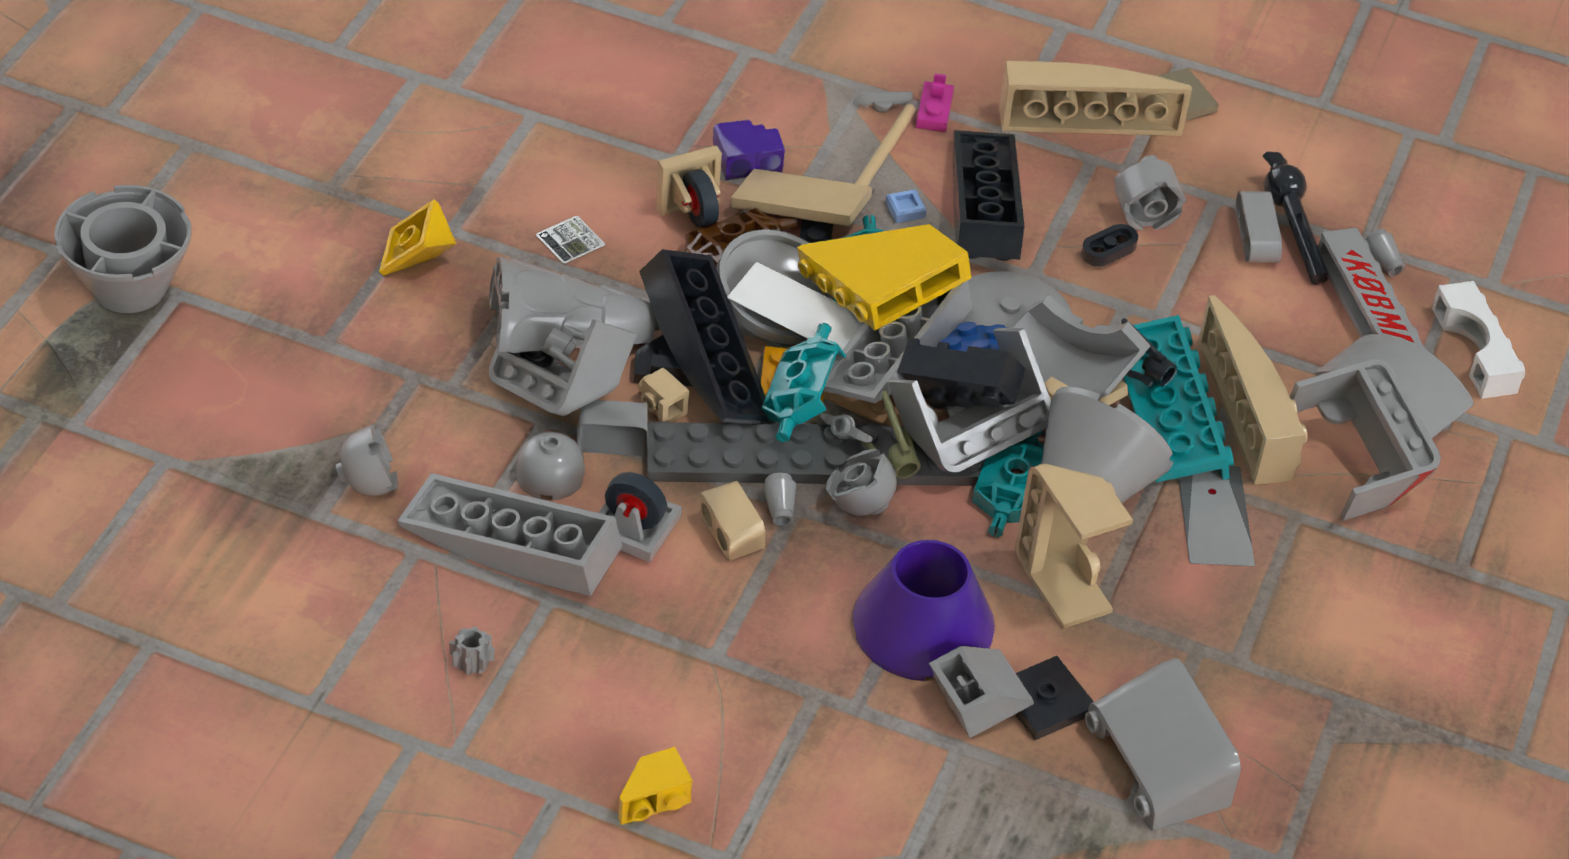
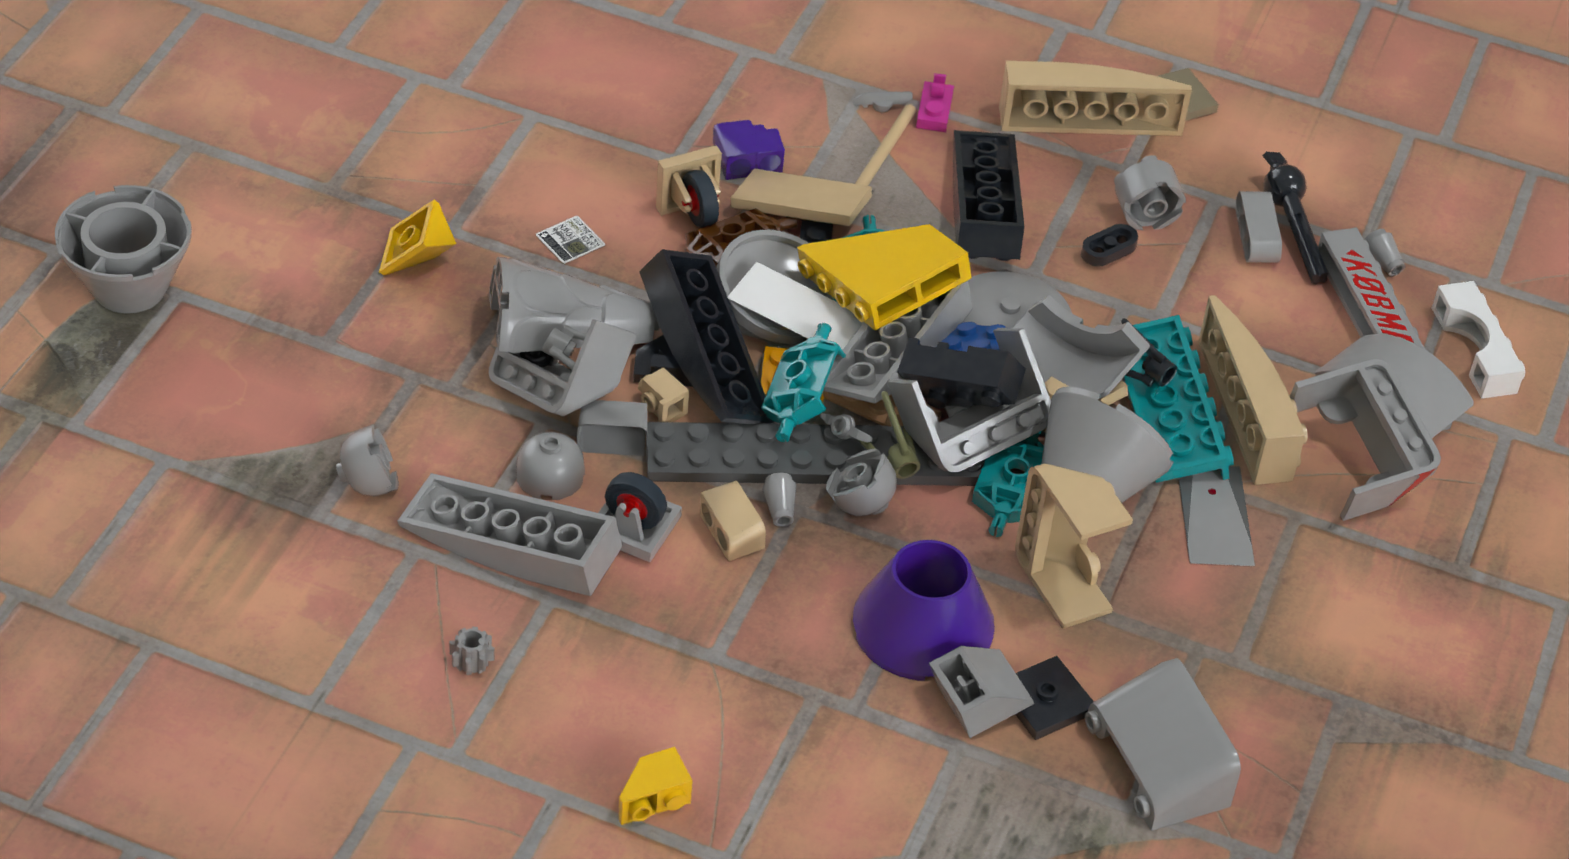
(906, 206): light blue tile -> none

